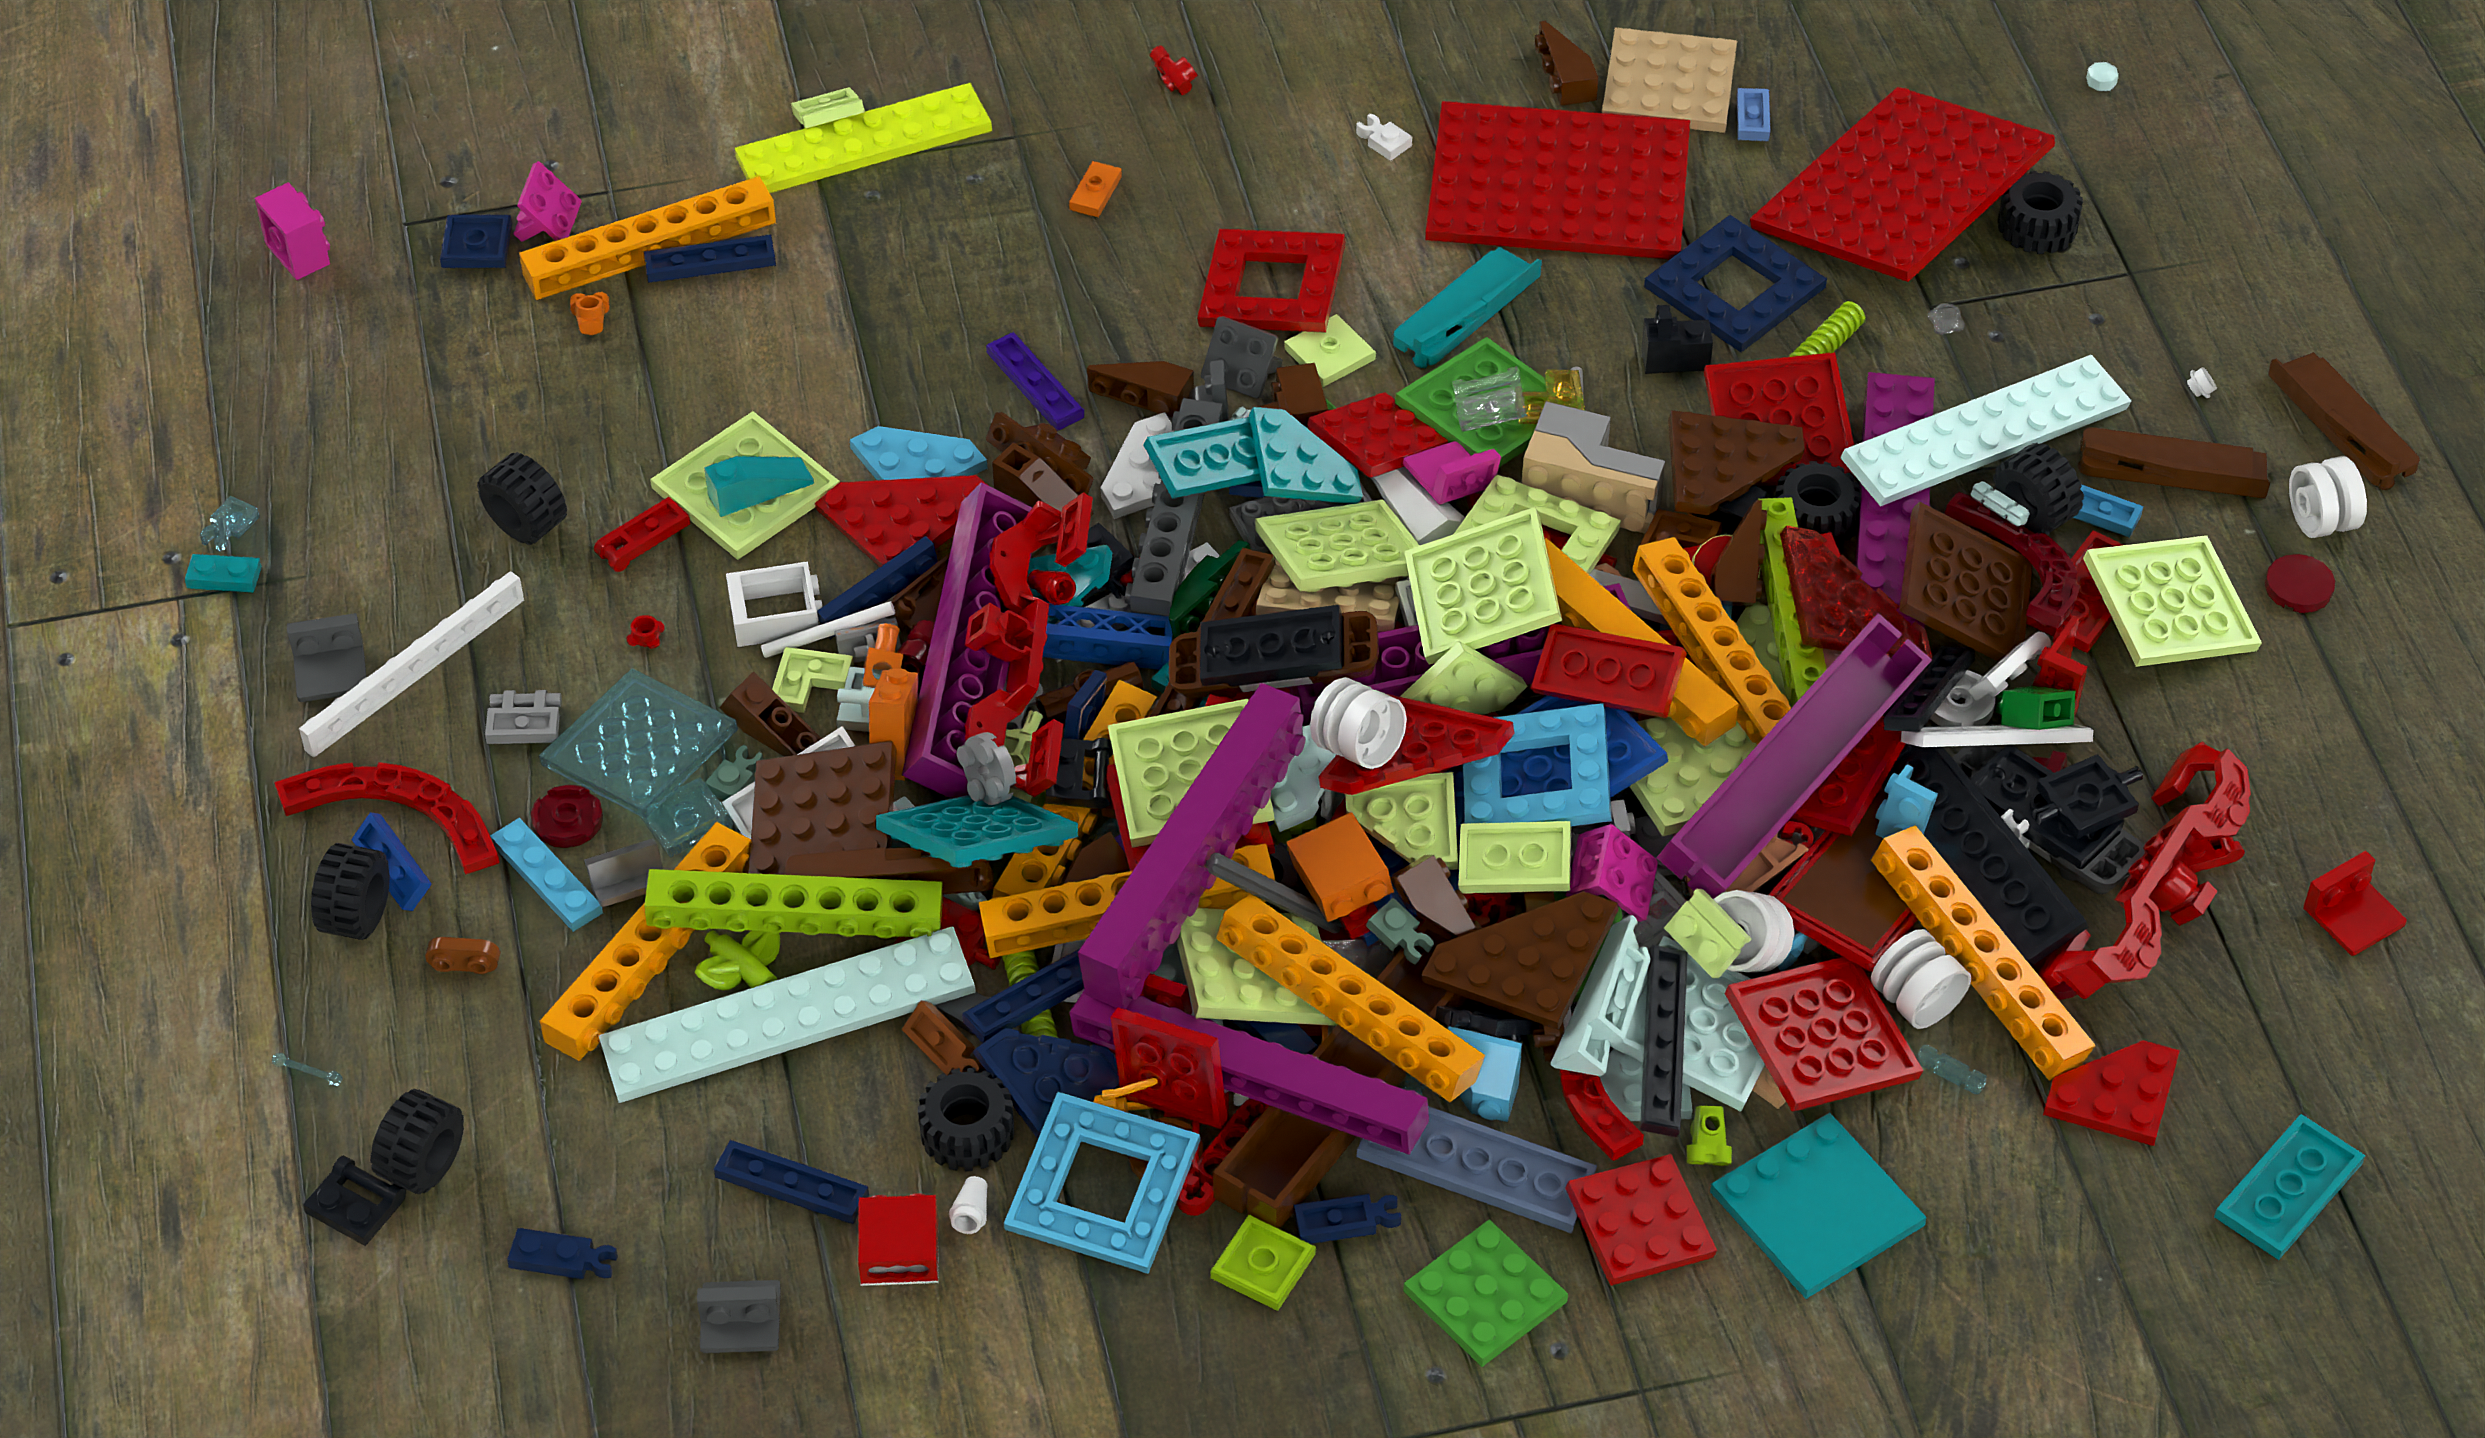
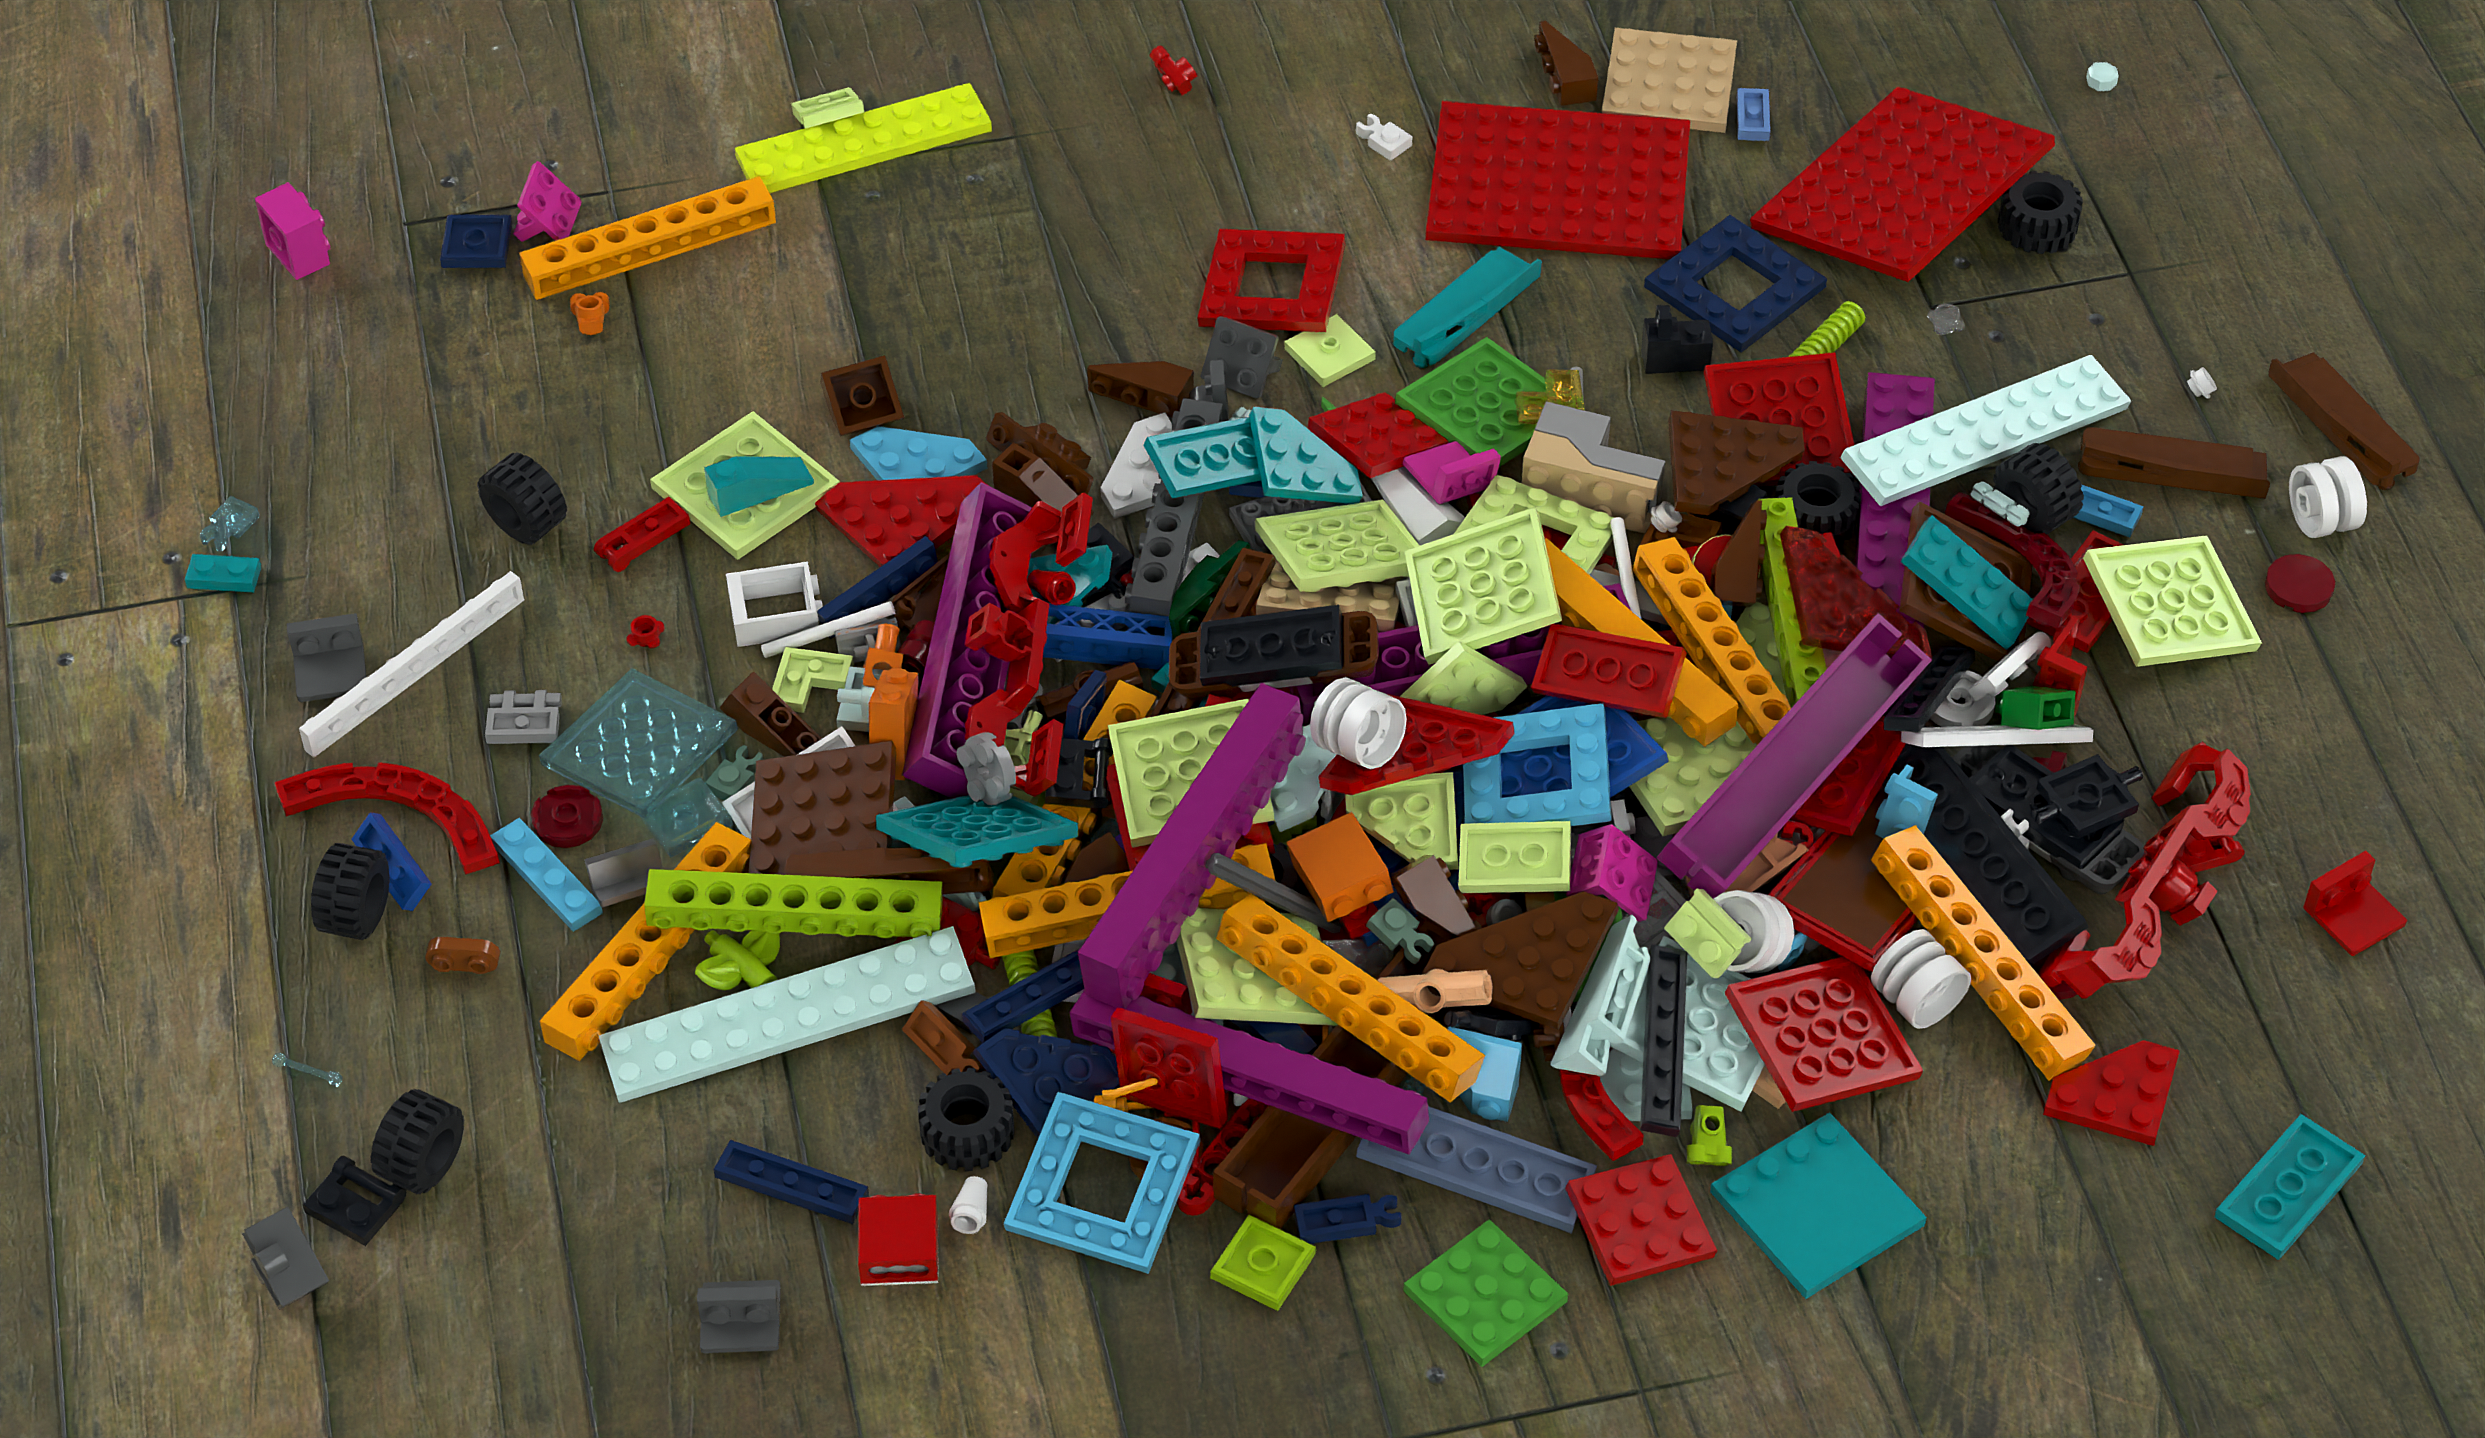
(284, 1258): none -> dark grey piece
(559, 1254): dark blue plate -> none
(709, 258): dark blue plate -> none
(861, 396): none -> reddish brown slope
(1035, 381): dark purple tile -> none
(1095, 189): orange plate -> none
(1298, 392): reddish brown hinge -> none
(1455, 989): none -> light nougat piece
(1492, 406): clear plate -> none
(1502, 910): none -> light grey tile
(1624, 564): none -> white bar
(1665, 517): none -> white plate
(1951, 1069): clear light blue axle -> none
(1968, 582): none -> teal plate

